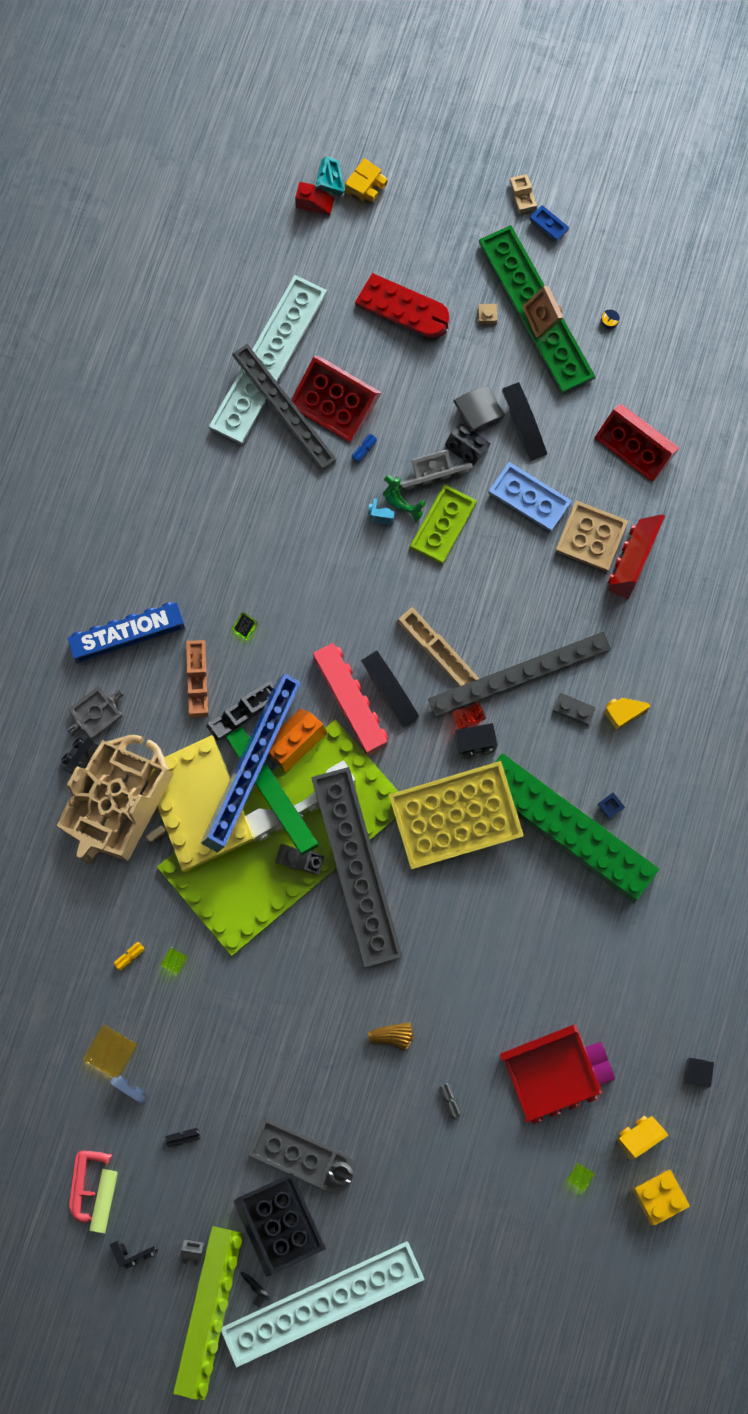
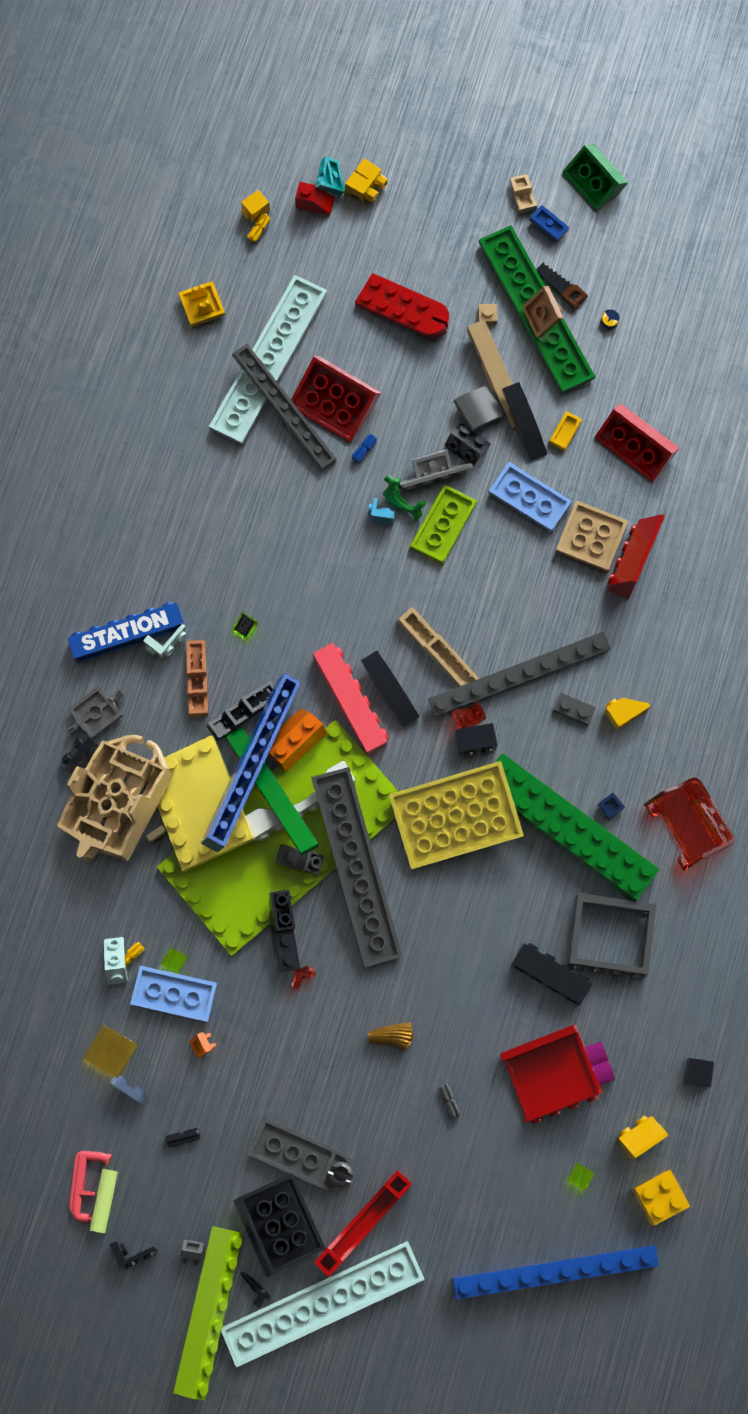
(115, 961): none -> light aqua bracket
(154, 647): none -> light aqua bracket
(173, 994): none -> light blue plate
(201, 304): none -> yellow plate
(201, 1045): none -> orange tile
(254, 206): none -> yellow brick
(257, 230): none -> yellow piece
(282, 931): none -> black slope
(299, 975): none -> clear red arm
(363, 1223): none -> red arch
(491, 364): none -> tan slope
(552, 974): none -> black brick
(555, 1272): none -> blue brick
(562, 286): none -> piece
(565, 431): none -> yellow tile
(595, 176): none -> green slope
(617, 904): none -> dark grey window
(692, 820): none -> clear red windscreen

